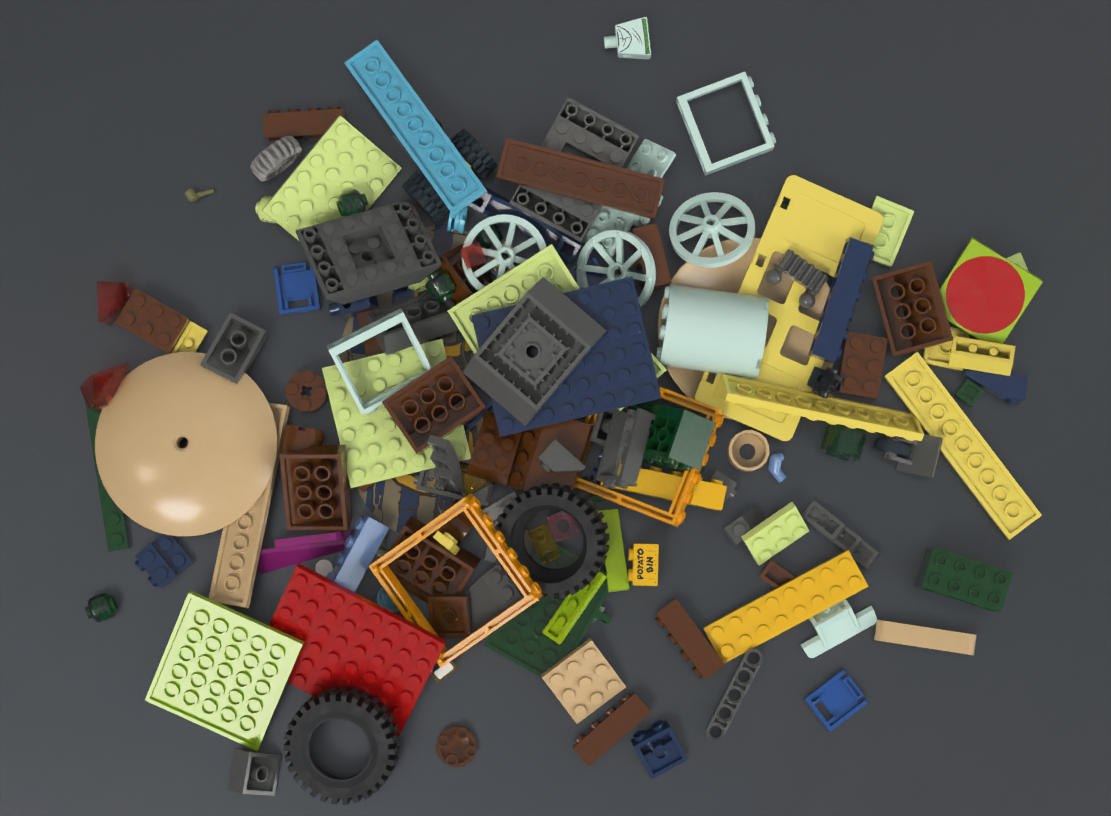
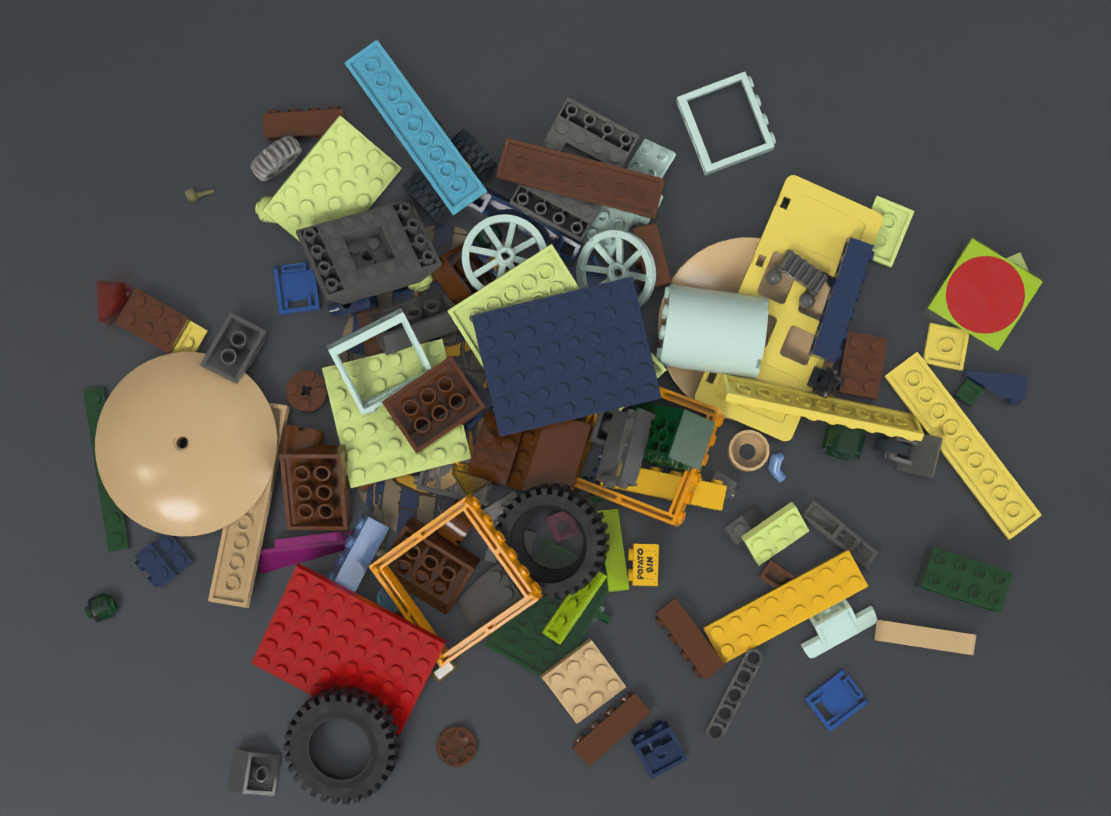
(102, 386): clear red slope -> none
(224, 670): plate -> none
(324, 567): white sticker -> none
(351, 203): dark green head -> none
(440, 286): dark green head -> none
(447, 465): dark grey slope -> none
(447, 541): light yellow plate -> none
(450, 615): reddish brown plate -> none
(458, 221): medium azure wheel -> none
(473, 255): clear red plate -> none
(544, 543): clear yellow bracket -> none
(560, 459): dark grey slope -> none
(562, 338): dark grey slope -> none
(630, 39): light aqua torso -> none
(712, 231): light aqua wheel -> none
(912, 308): reddish brown slope -> none
(982, 356): light yellow brick -> none

